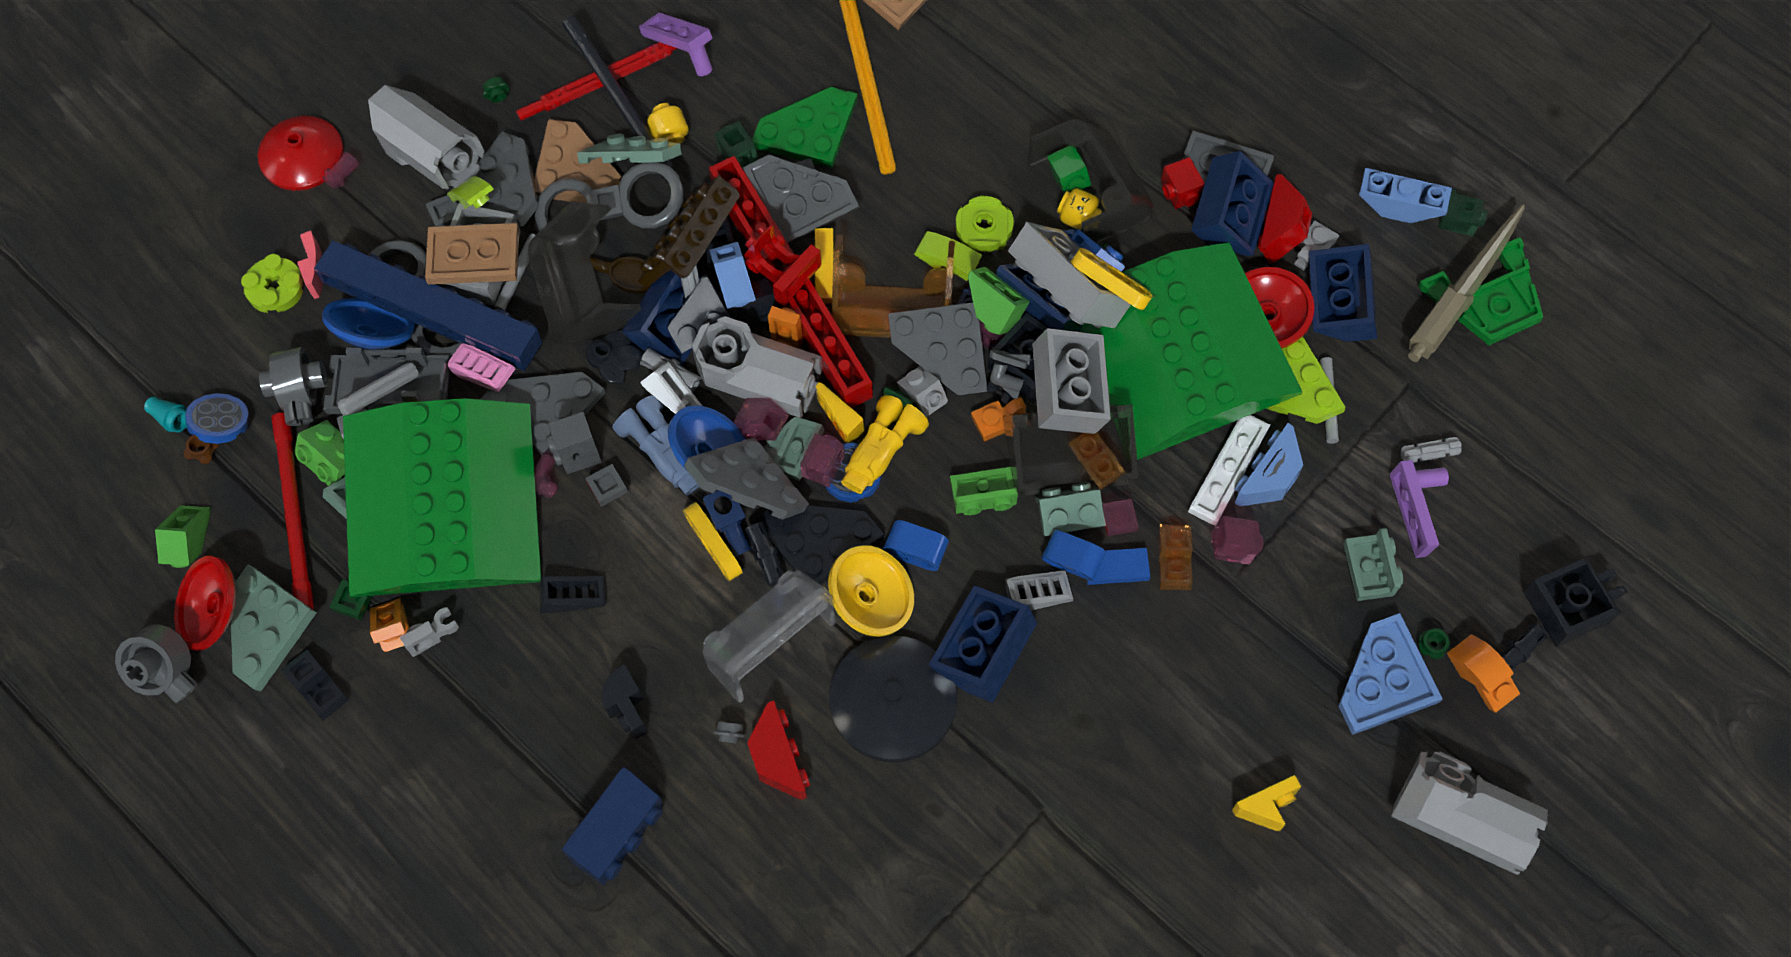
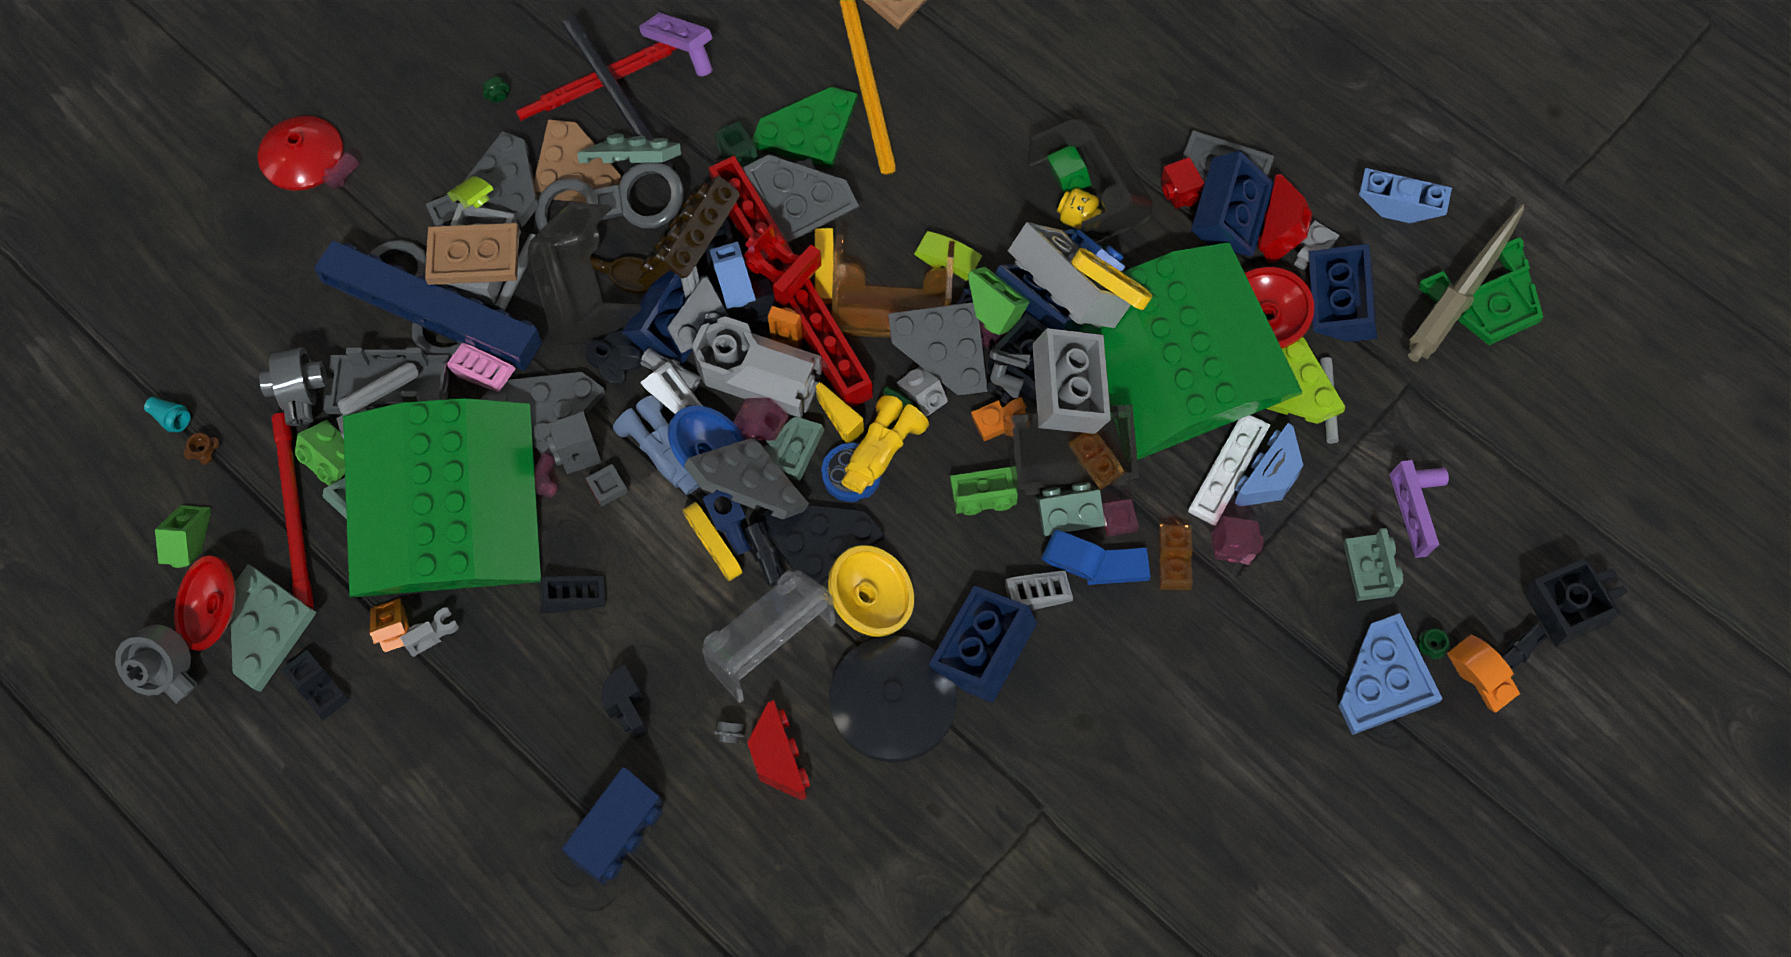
(217, 418): tile -> none
(268, 270): lime plate -> none
(307, 265): coral slope -> none
(349, 606): dark green plate -> none
(366, 324): blue dish -> none
(424, 137): light grey brick -> none
(668, 123): yellow head -> none
(822, 459): clear pink brick -> none
(916, 545): blue beam -> none
(984, 238): lime plate -> none
(1261, 806): yellow slope -> none
(1431, 450): light grey axle -> none
(1463, 214): clear green brick -> none
(1470, 812): light grey brick -> none

